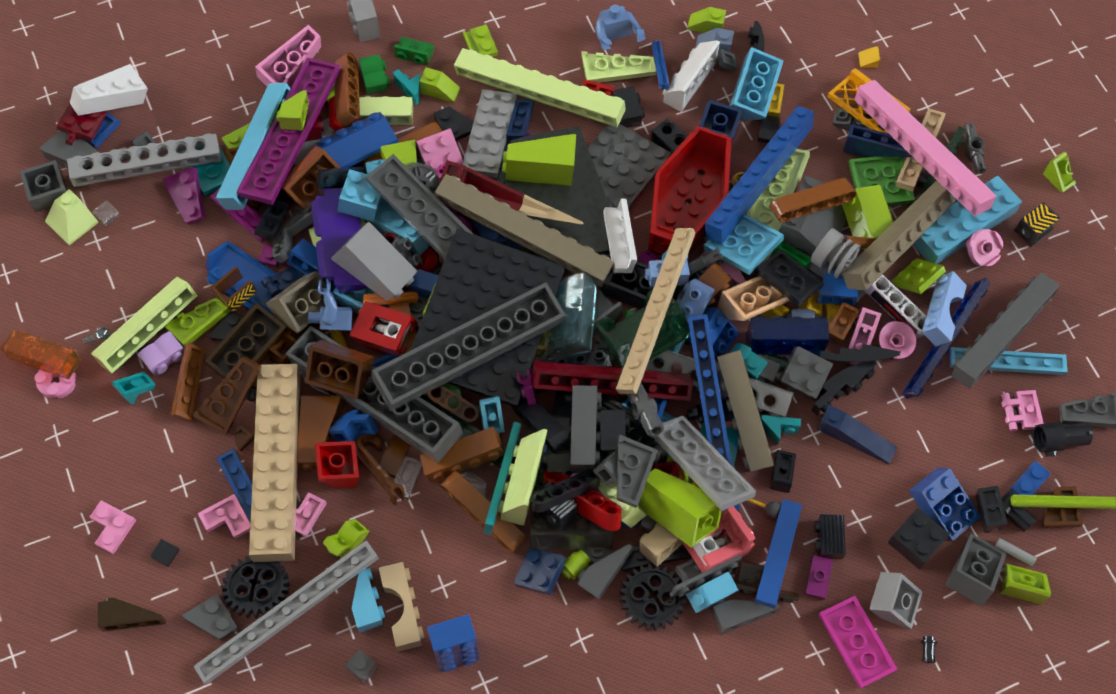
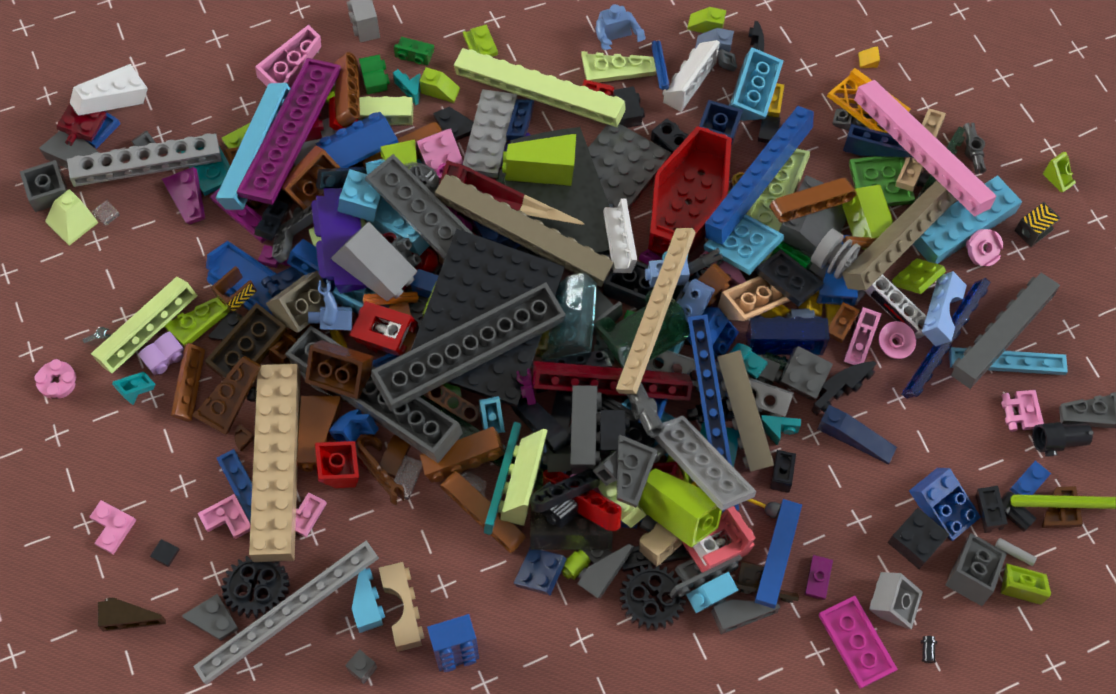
(41, 354): clear orange brick -> none
(293, 112): lime slope -> none
(347, 539): lime brick -> none
(830, 536): black brick -> none
(865, 354): black slope -> none

